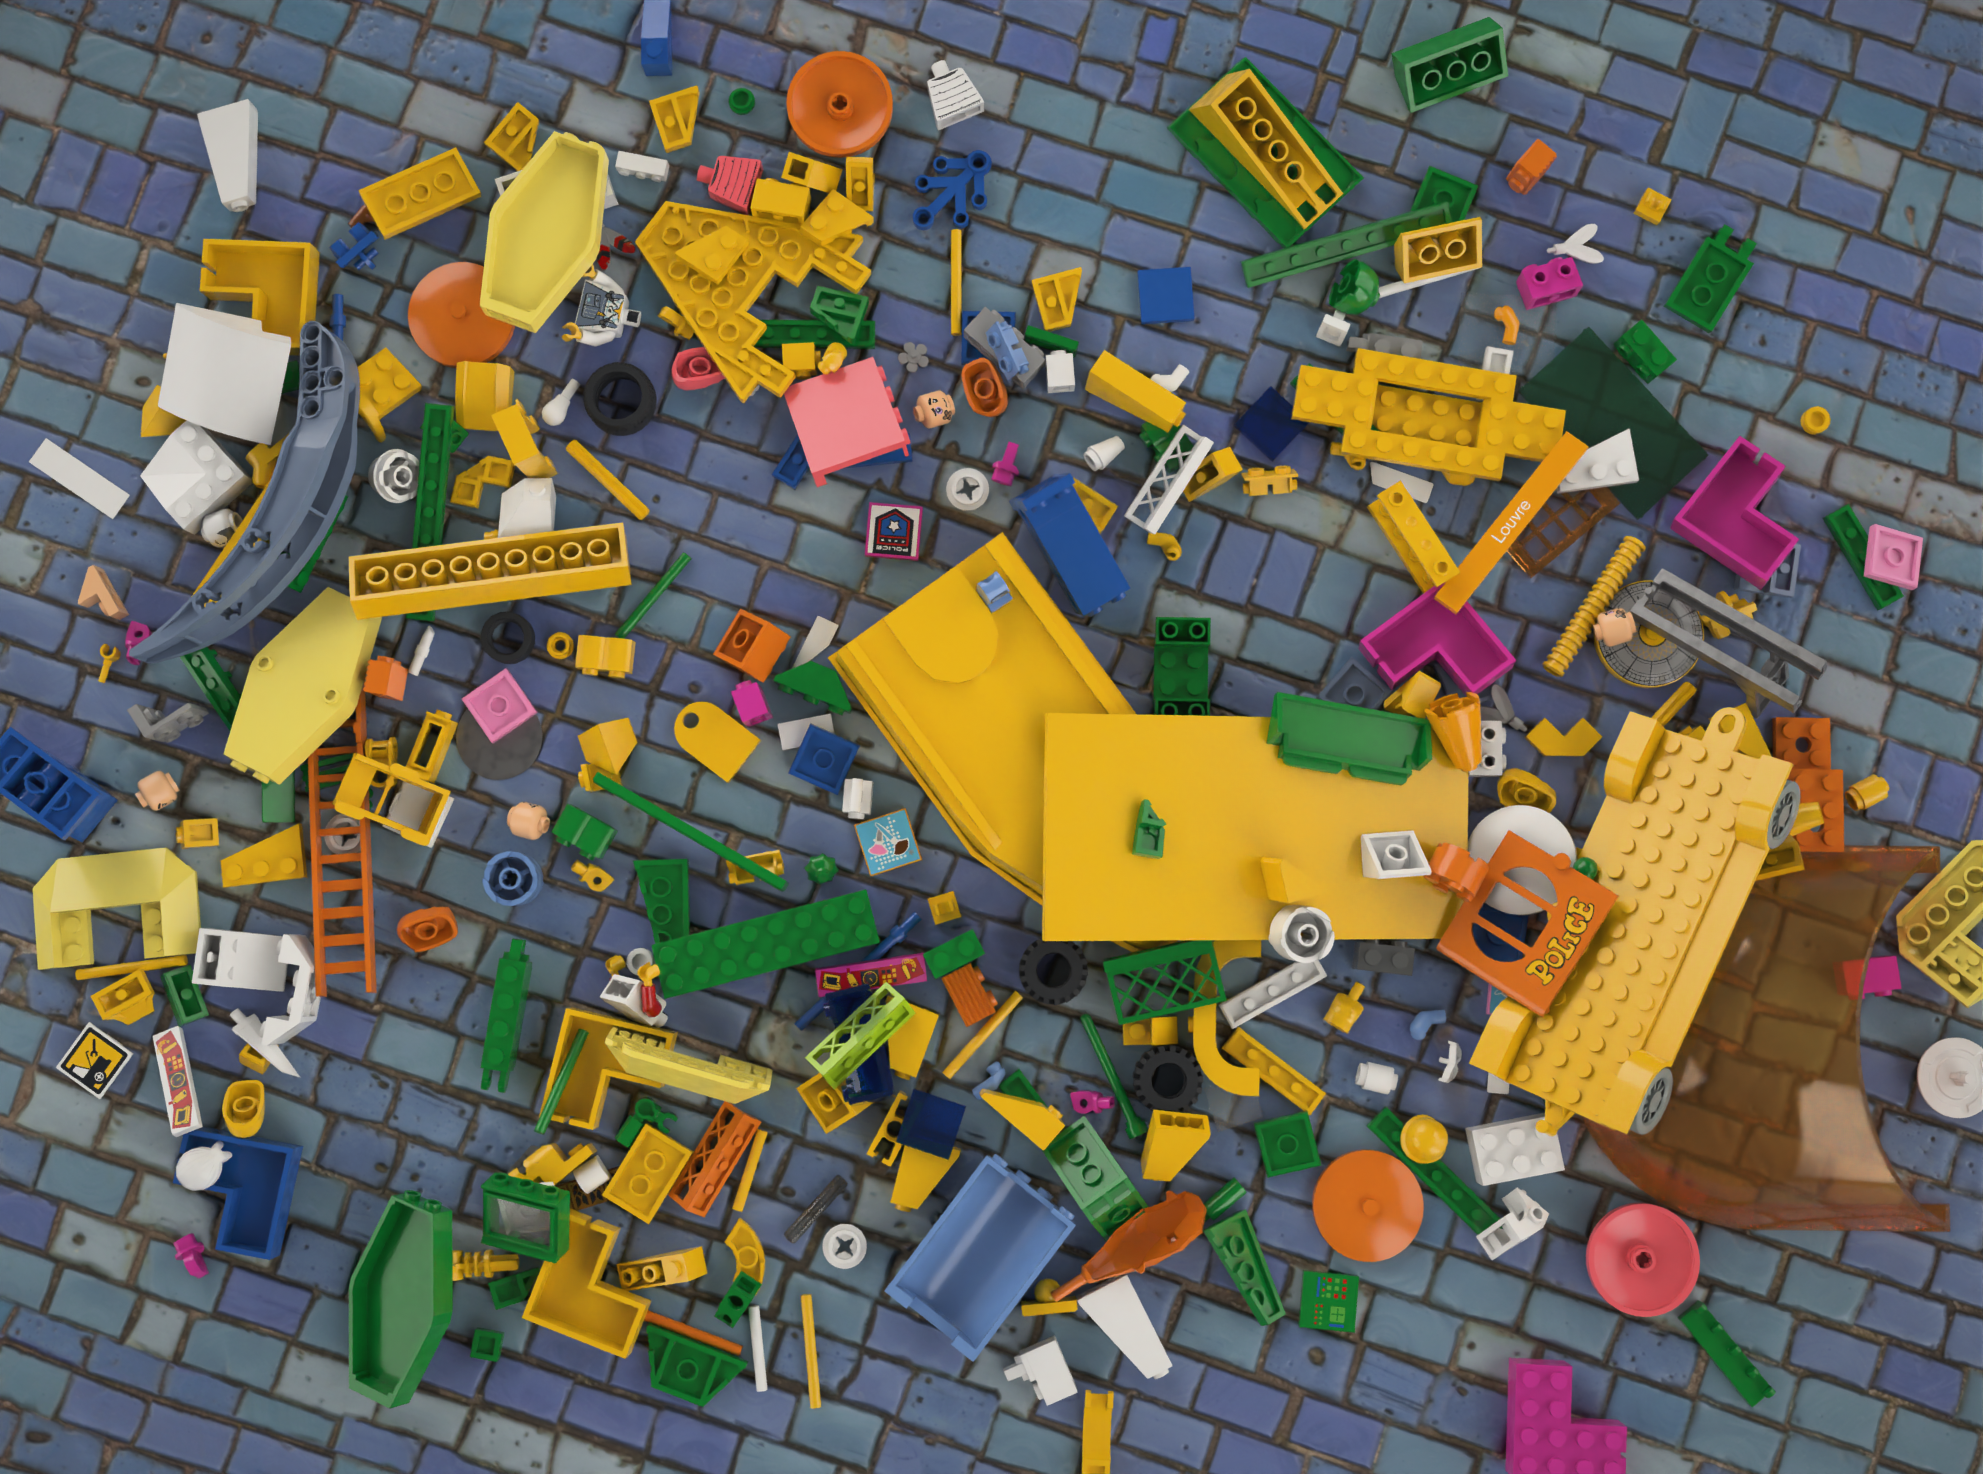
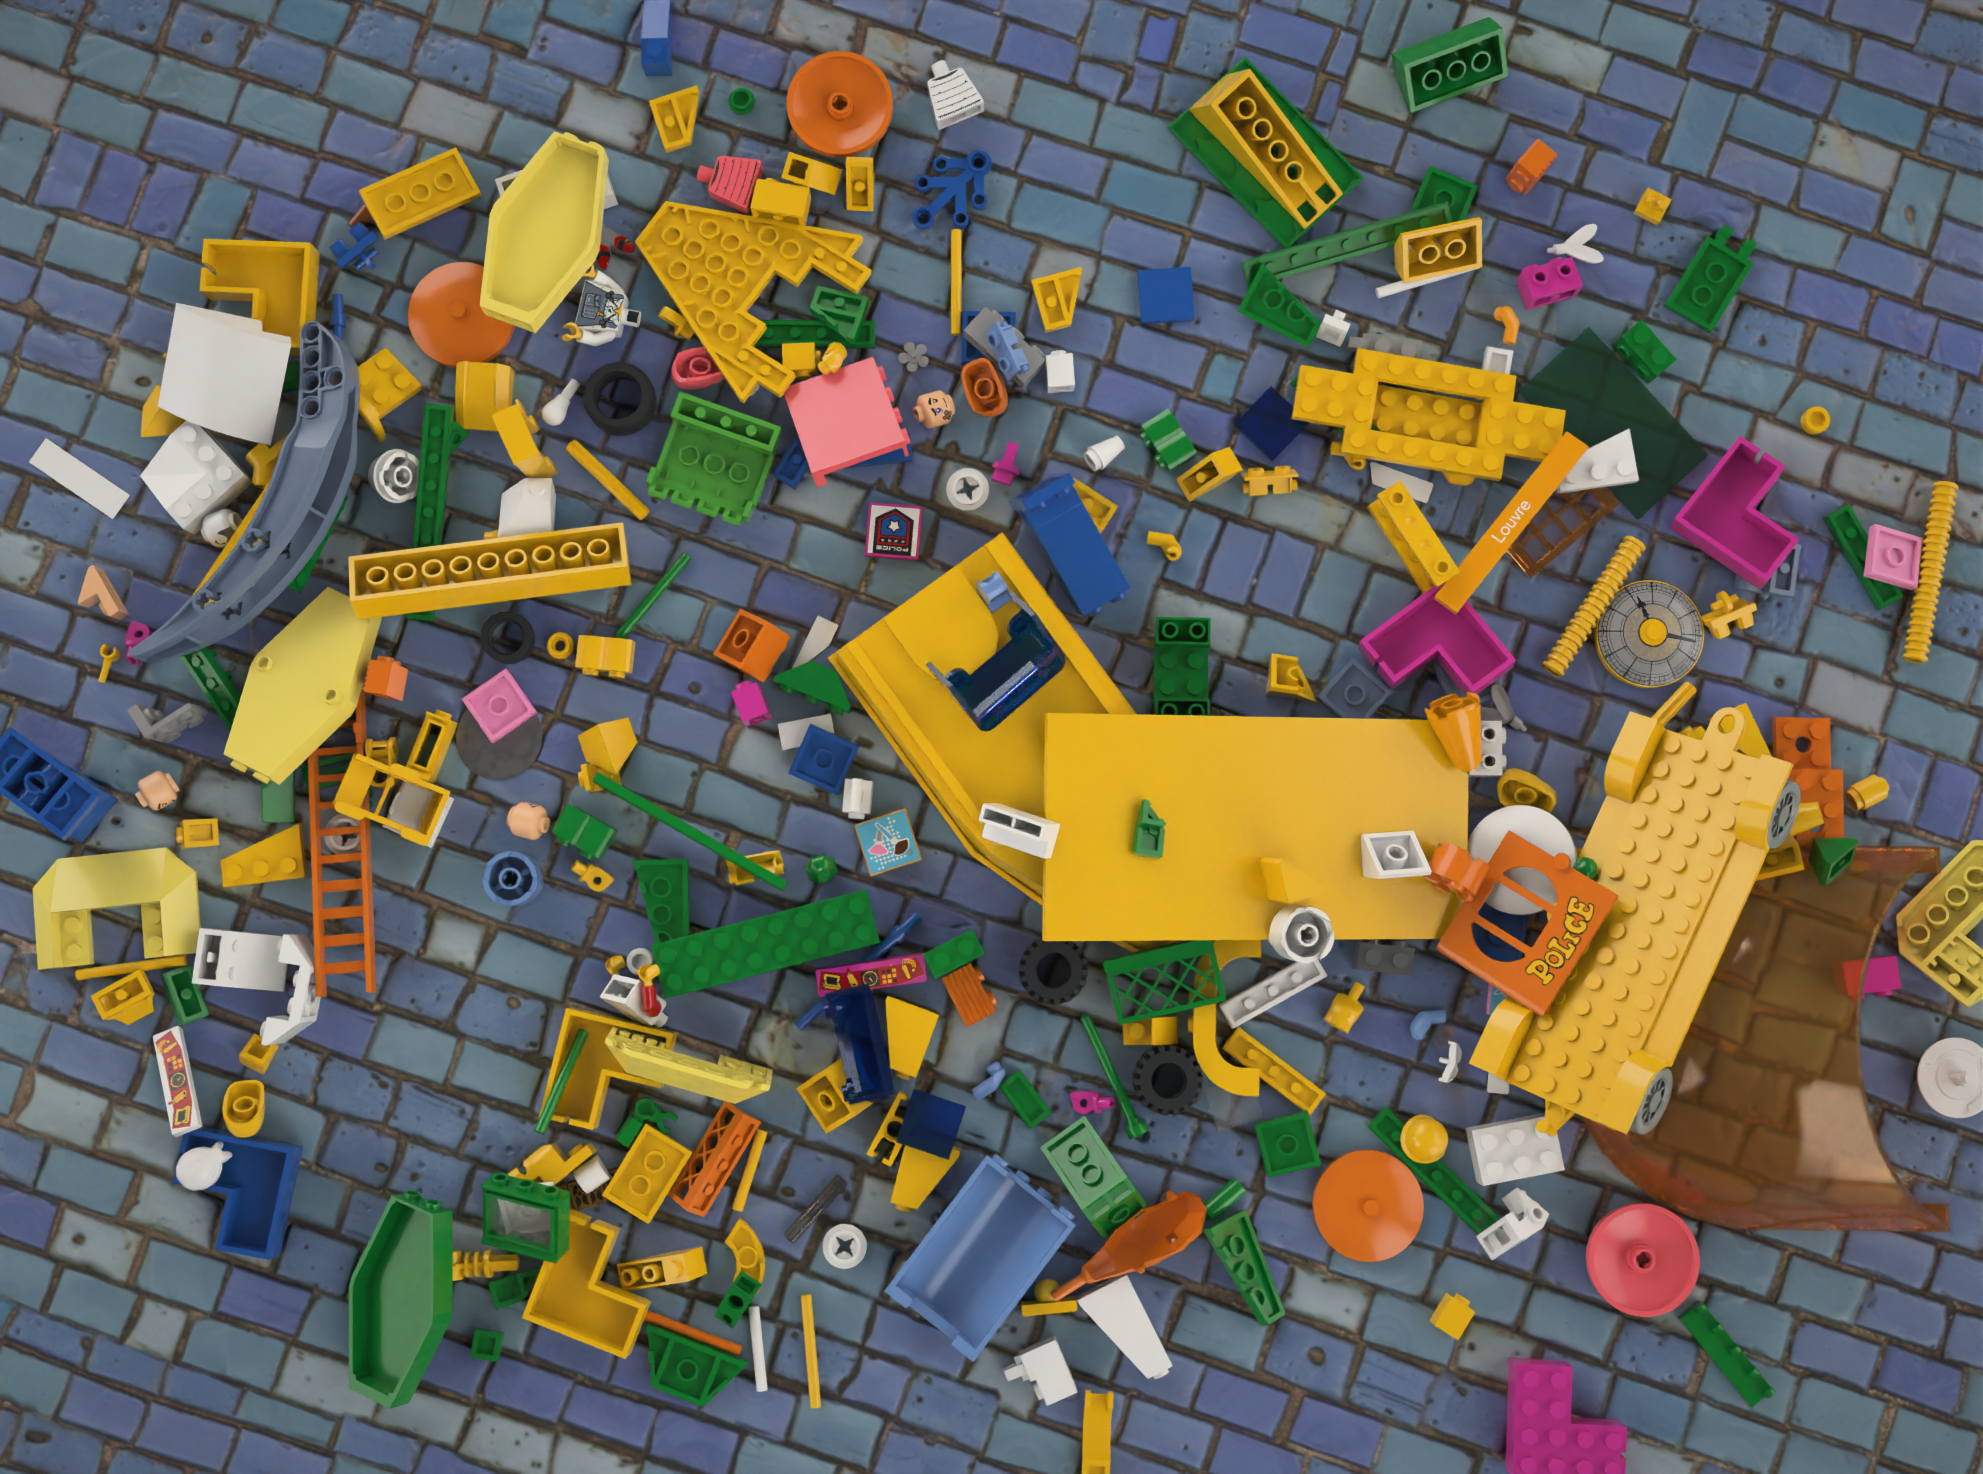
(94, 1060): piece -> none
(190, 1252): dark pink piece -> none
(232, 150): white slope -> none
(249, 1030): white bar -> none
(421, 651): white piece -> none
(427, 928): orange piece -> none
(470, 483): yellow tile -> none
(506, 1015): green hinge -> none
(515, 137): yellow wing -> none
(642, 166): white piece -> none
(714, 253): yellow wing -> none
(714, 460): none -> bright green slope
(716, 740): yellow tile -> none
(834, 219): yellow wing -> none
(864, 1037): lime fence -> none
(944, 907): yellow tile -> none
(982, 1035): yellow bar -> none
(1009, 675): none -> windscreen
(1019, 829): none -> white piece
(1028, 1116): yellow slope -> none
(1050, 340): green tile -> none
(1134, 392): yellow slope -> none
(1172, 381): white arm -> none
(1172, 1142): yellow slope -> none
(1176, 486): white fence -> none
(1278, 308): none -> green wing
(1288, 679): none -> yellow slope
(1328, 1301): green tile -> none
(1348, 737): green slope -> none
(1356, 289): green cylinder -> none
(1376, 1077): white brick -> none
(1413, 696): yellow slope -> none
(1452, 1315): none -> yellow brick
(1574, 743): yellow tile -> none
(1614, 627): light nougat head -> none
(1758, 687): flat silver piece -> none
(1831, 857): none -> green slope
(1930, 571): none -> yellow piece

